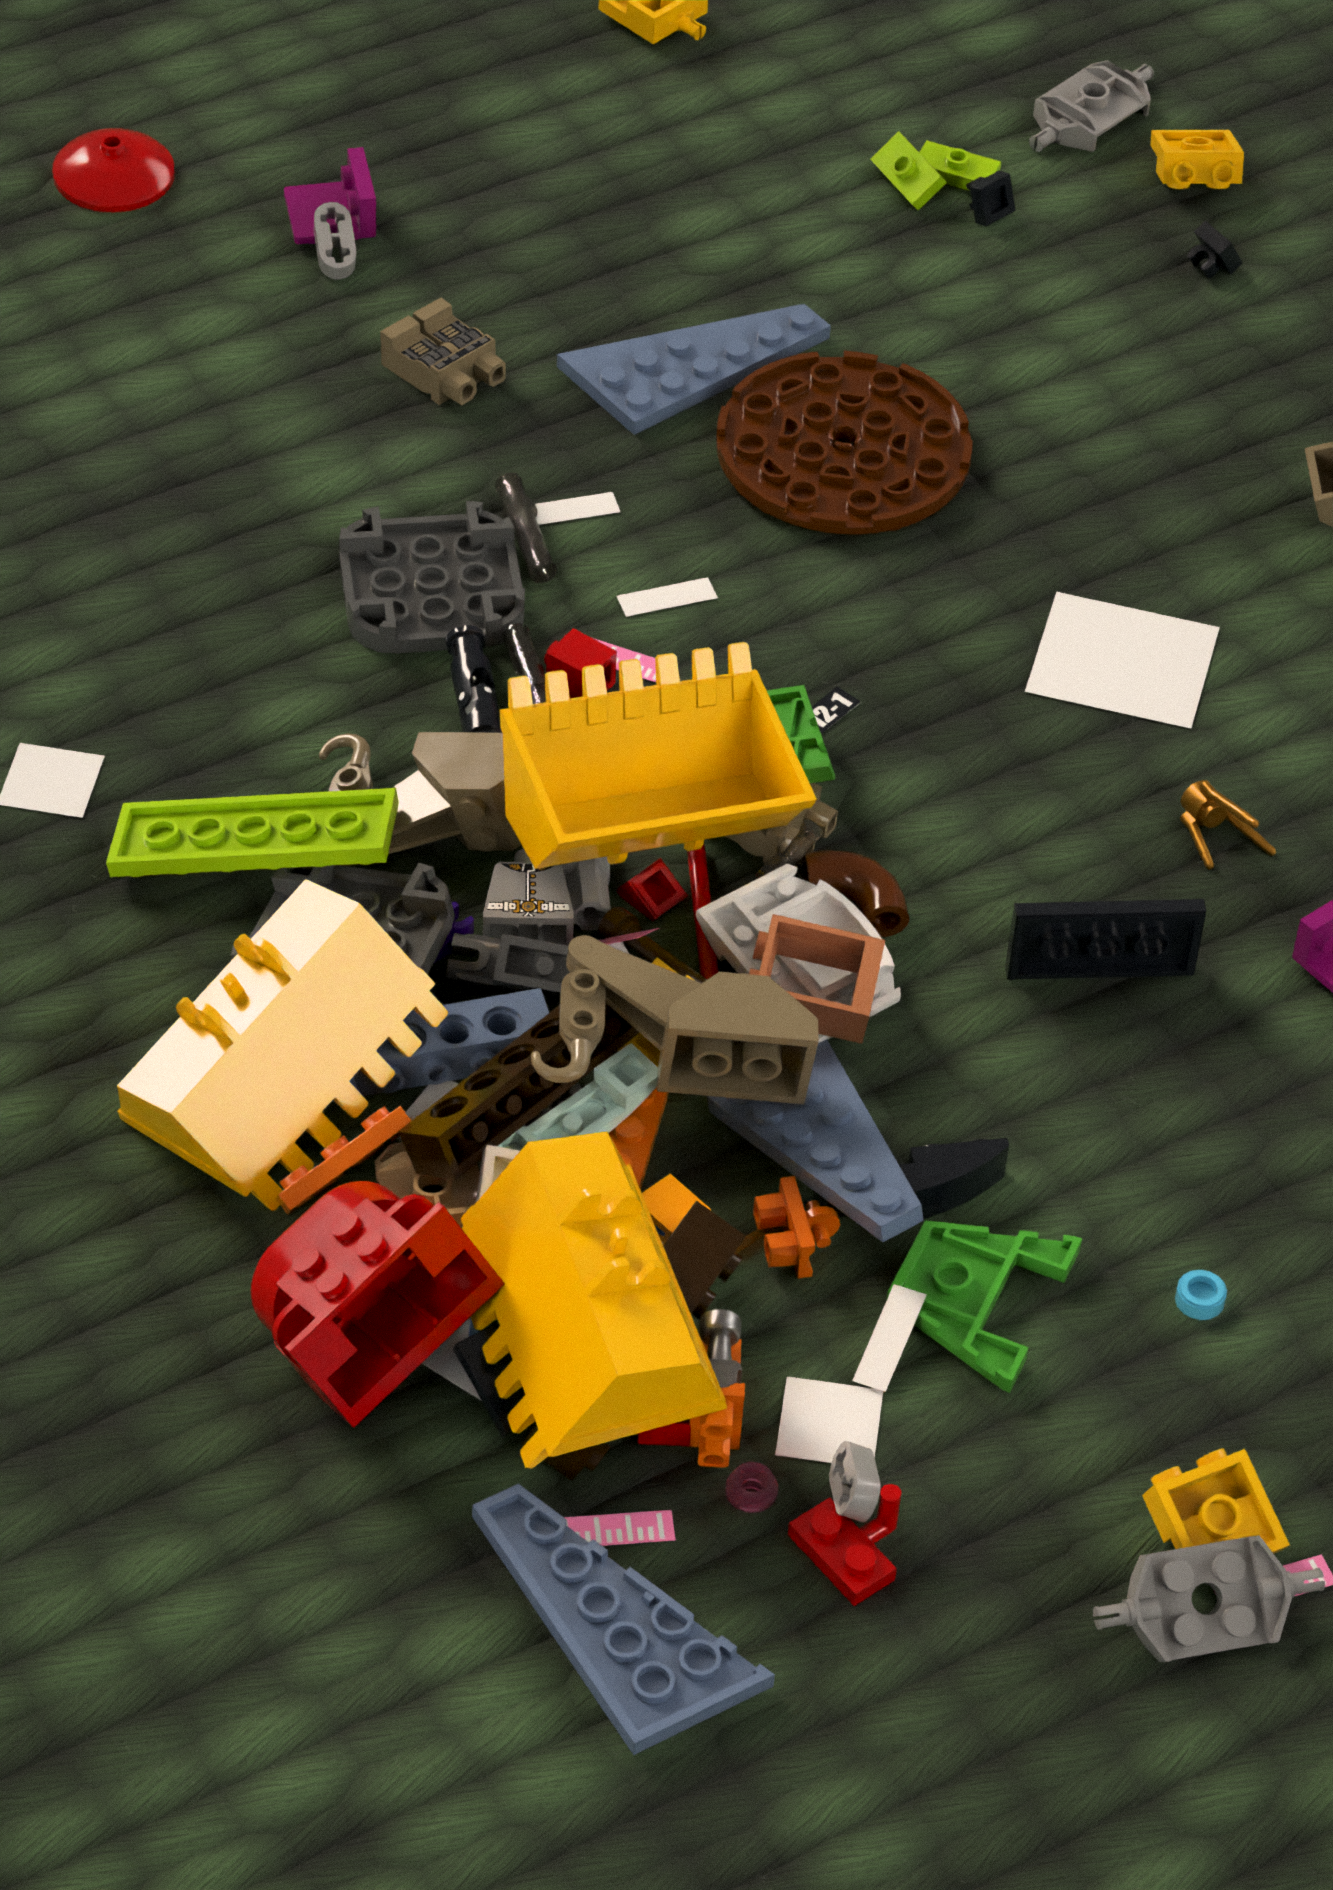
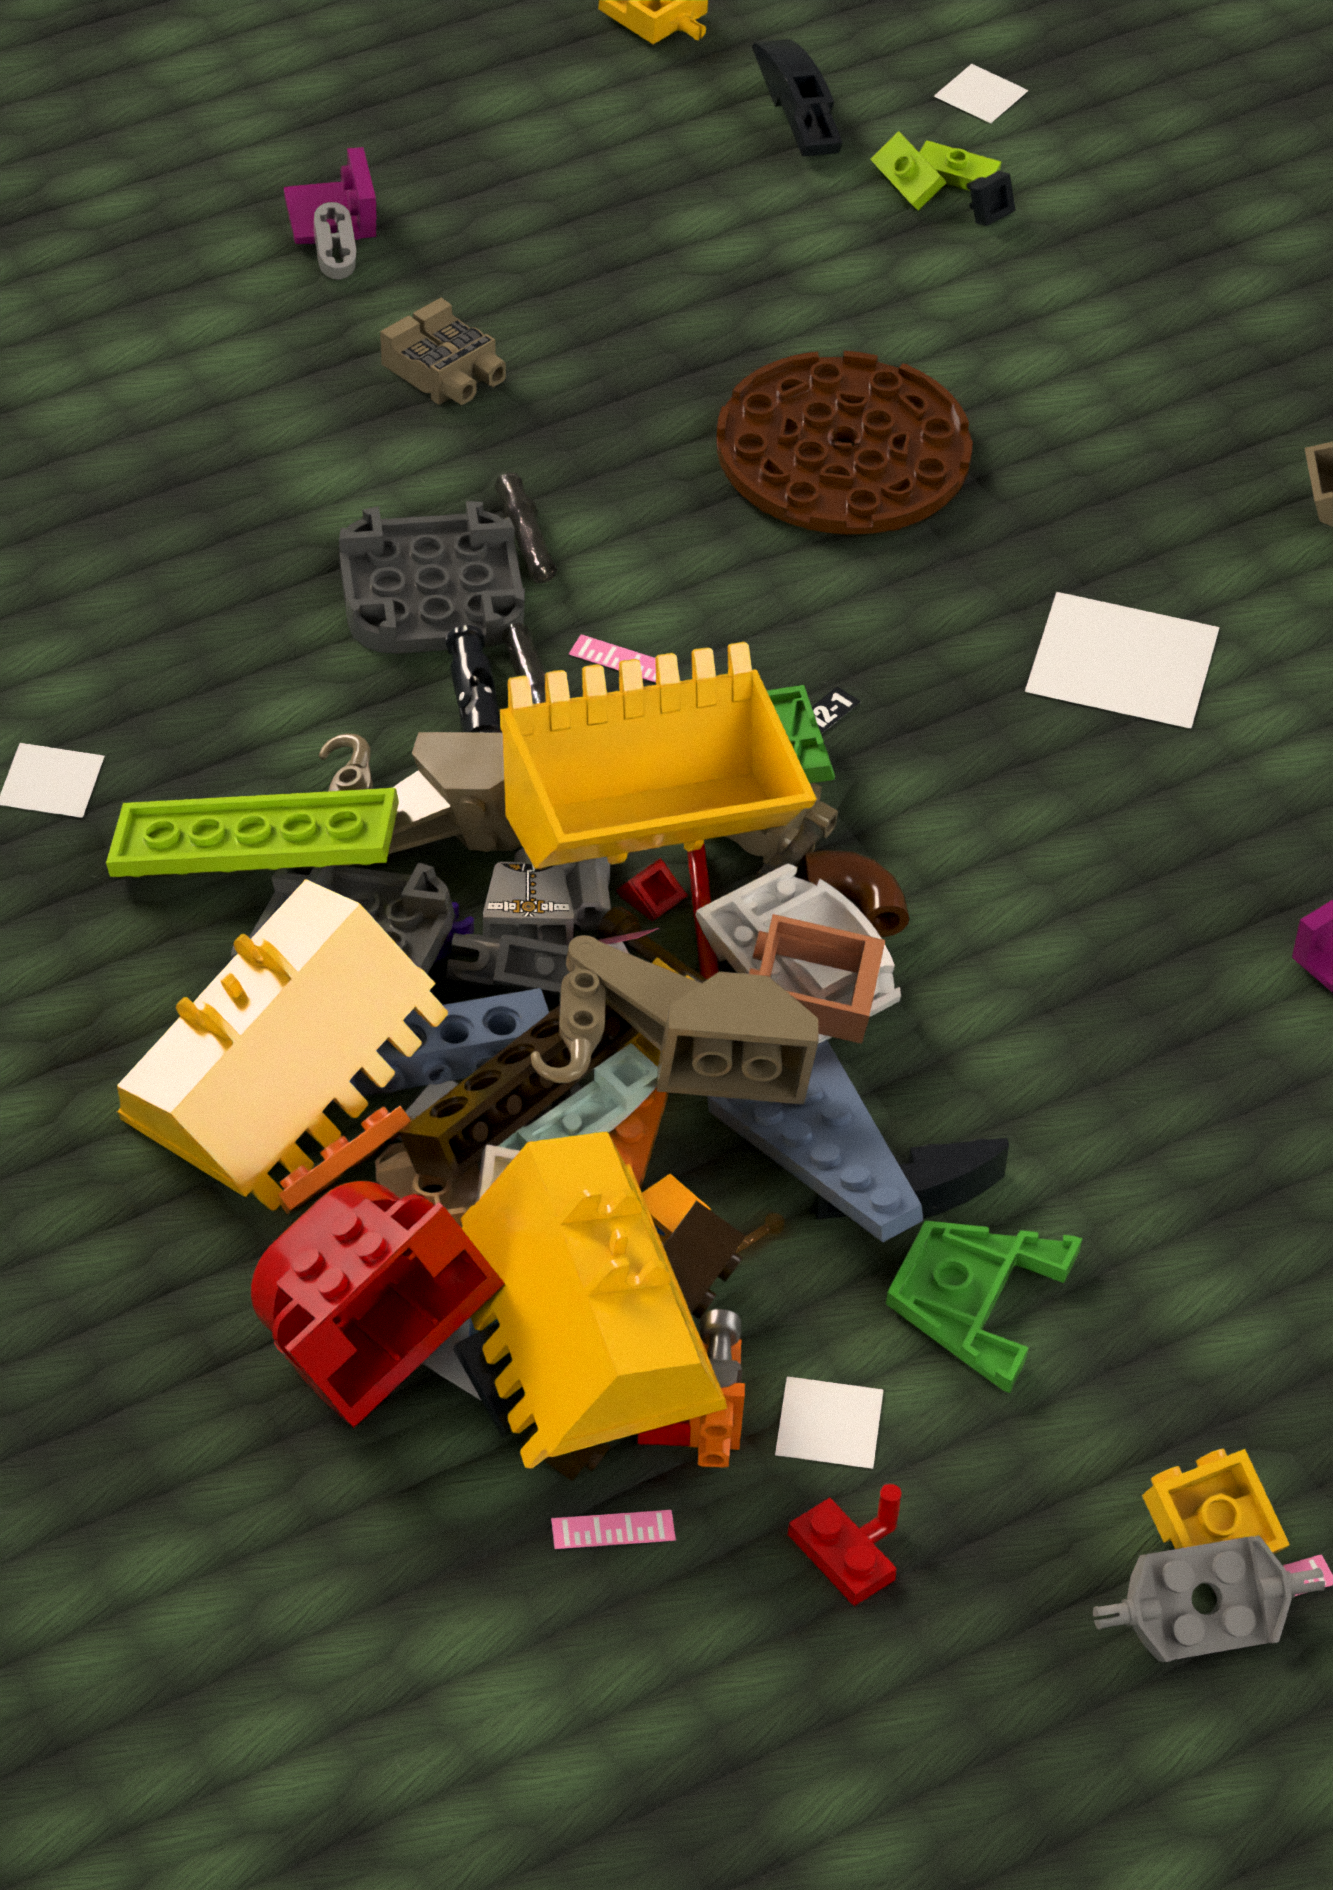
(113, 170): red dish -> none
(574, 653): red brick -> none
(576, 508): white sticker -> none
(620, 1631): sand blue wing -> none
(666, 597): white sticker -> none
(673, 370): sand blue wing -> none
(752, 1476): clear pink plate -> none
(800, 1227): orange hips -> none
(802, 93): none -> black slope
(854, 1481): light grey beam -> none
(889, 1337): white sticker -> none
(981, 93): none -> white sticker
(1090, 105): light grey plate -> none
(1105, 939): black tile -> none
(1197, 158): yellow plate -> none
(1200, 1294): medium azure tile -> none
(1210, 808): pearl gold plant -> none
(1215, 249): black tile -> none

